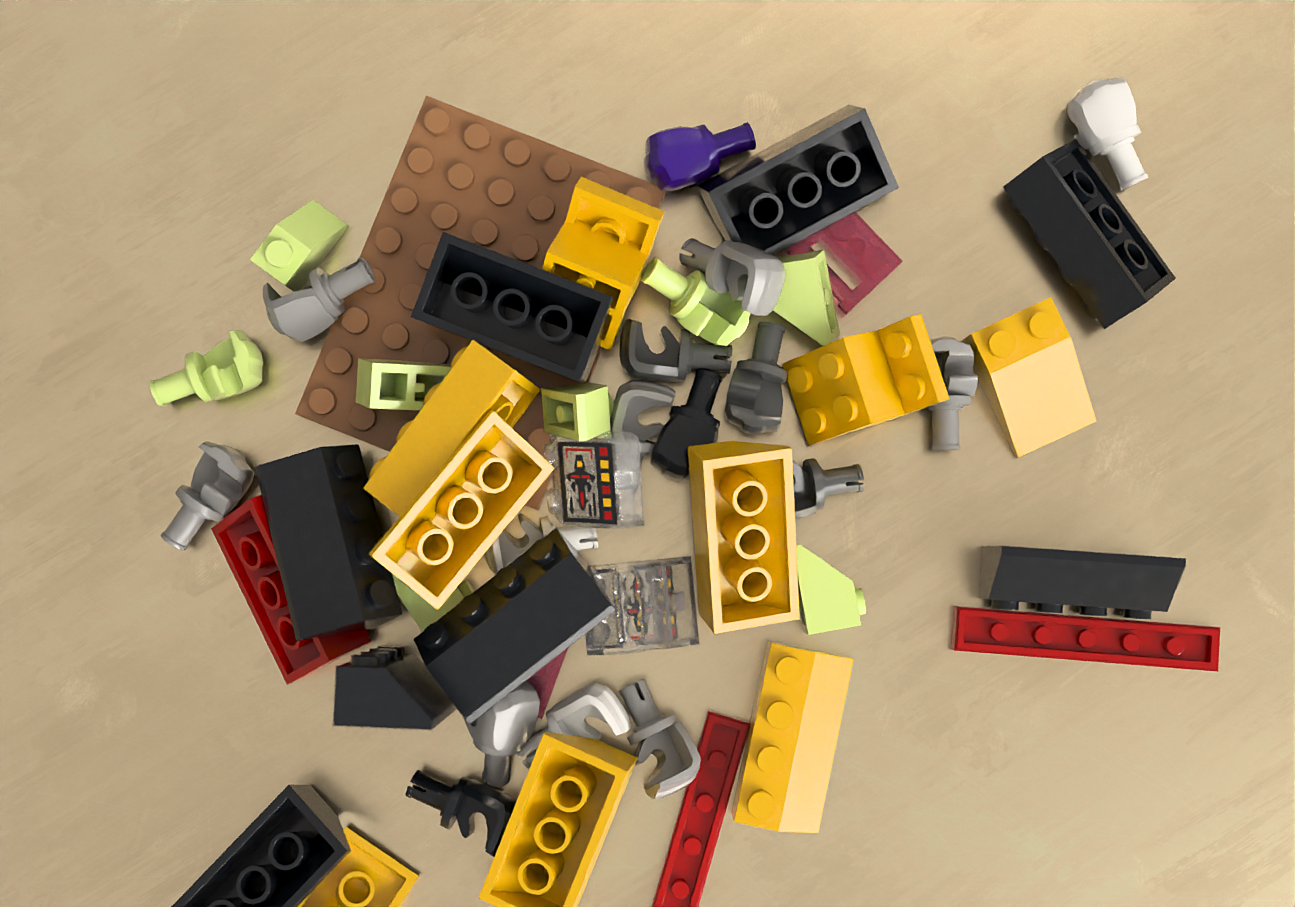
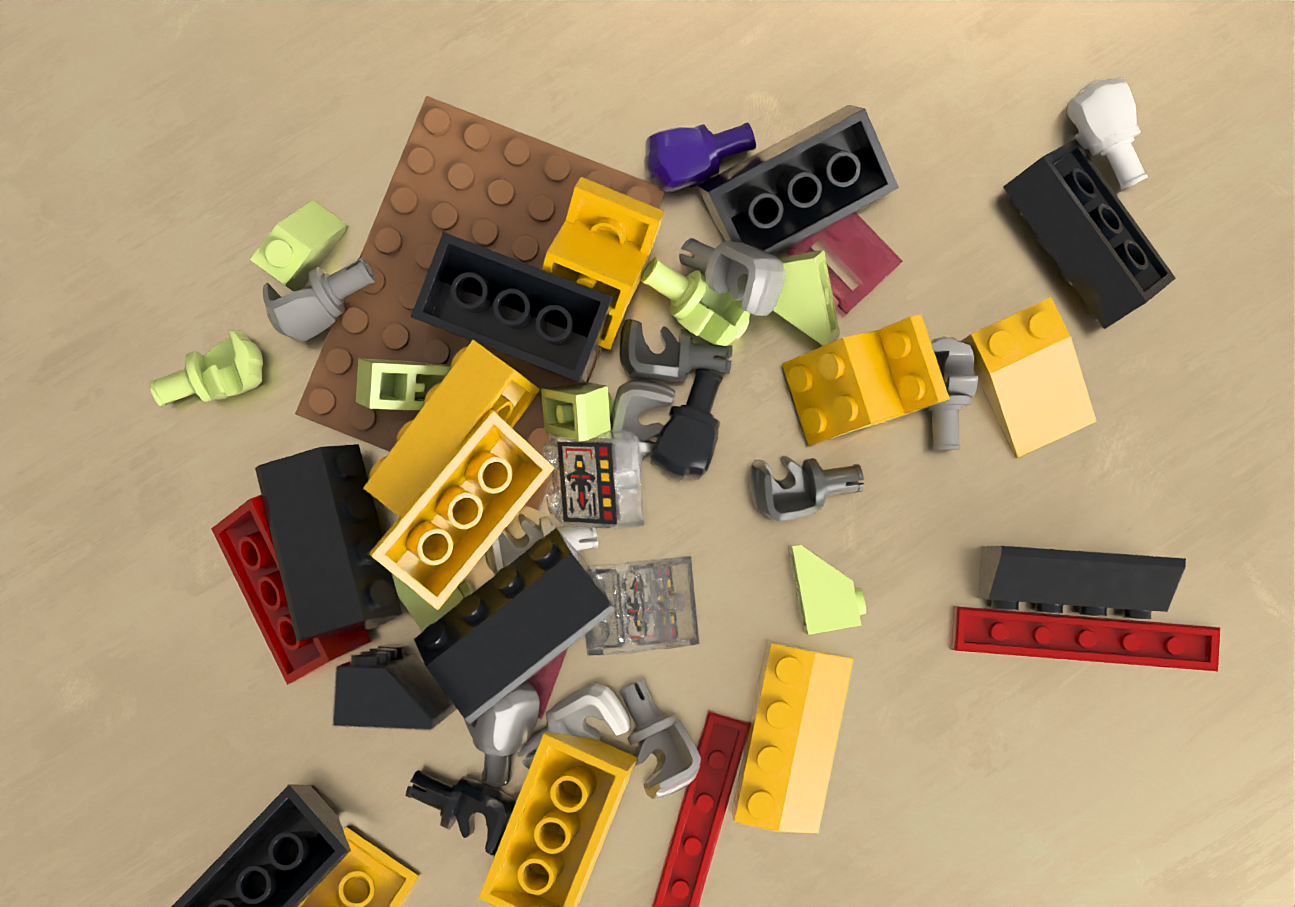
(215, 490): light grey piece -> none
(744, 534): yellow slope -> none
(755, 387): dark grey piece -> none

